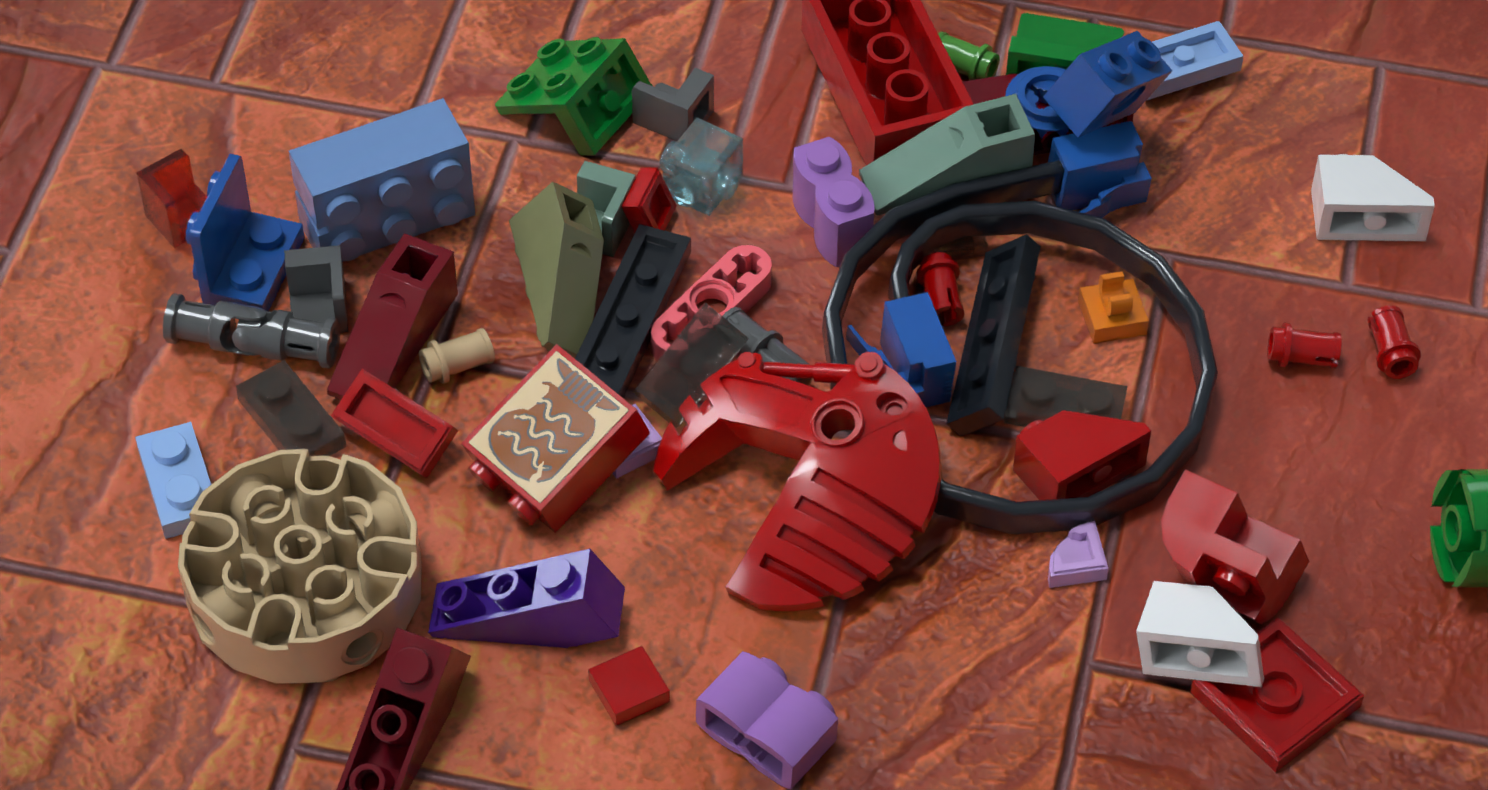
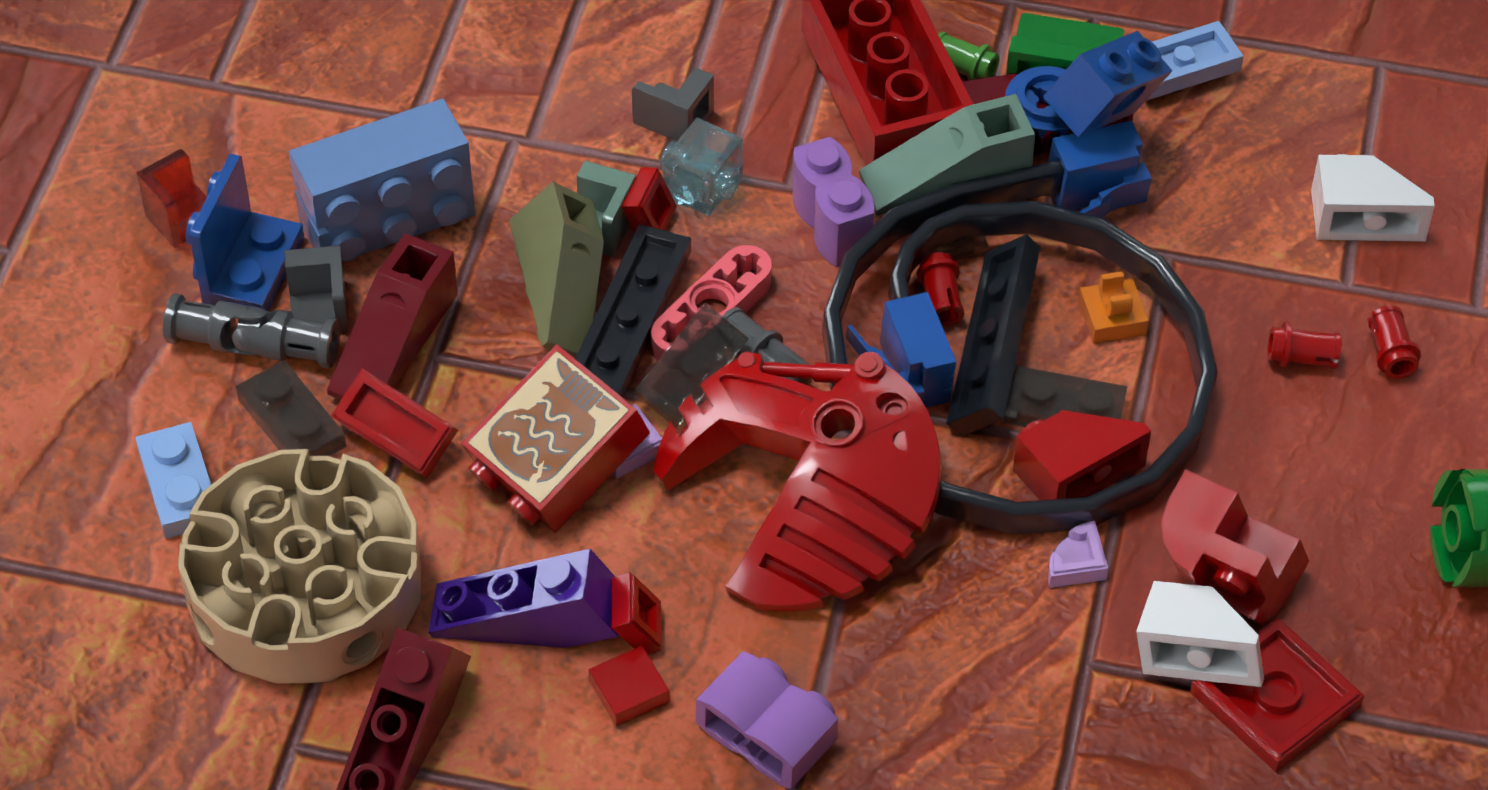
(456, 355): tan pin -> none
(582, 84): green bracket -> none
(636, 613): none -> red tile

